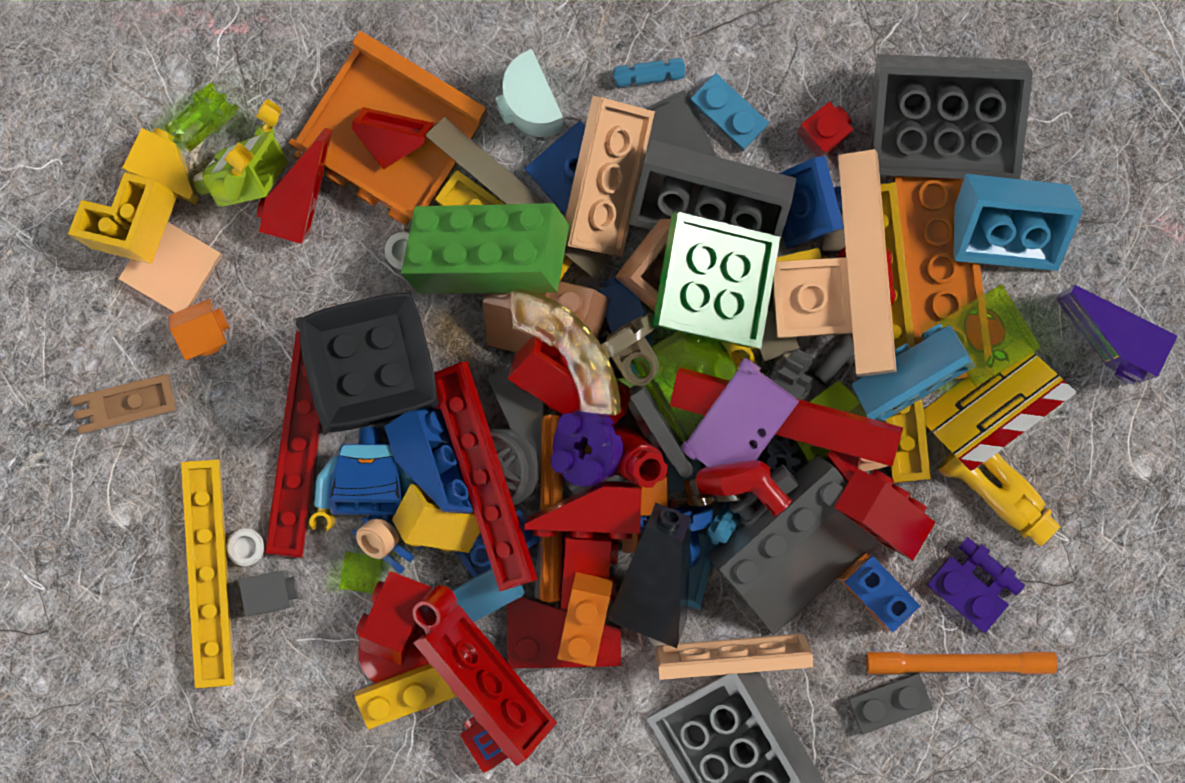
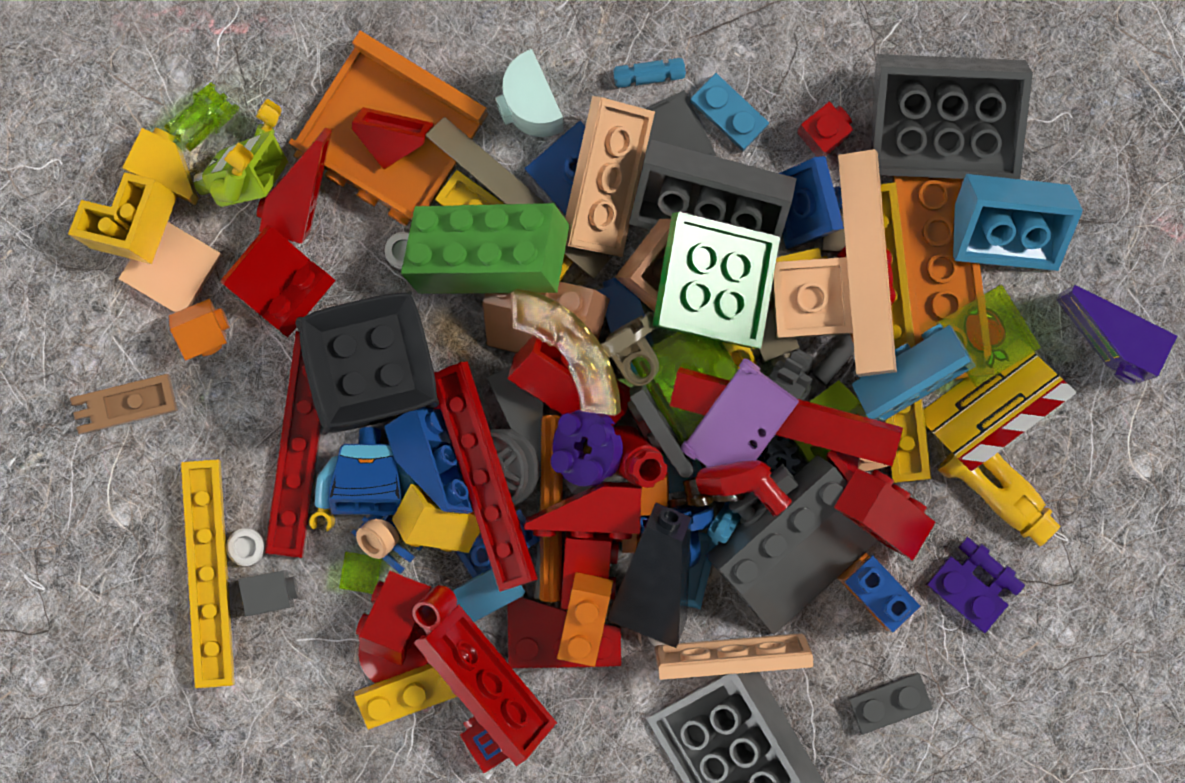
(277, 280): none -> red bracket
(992, 662): orange piece -> none

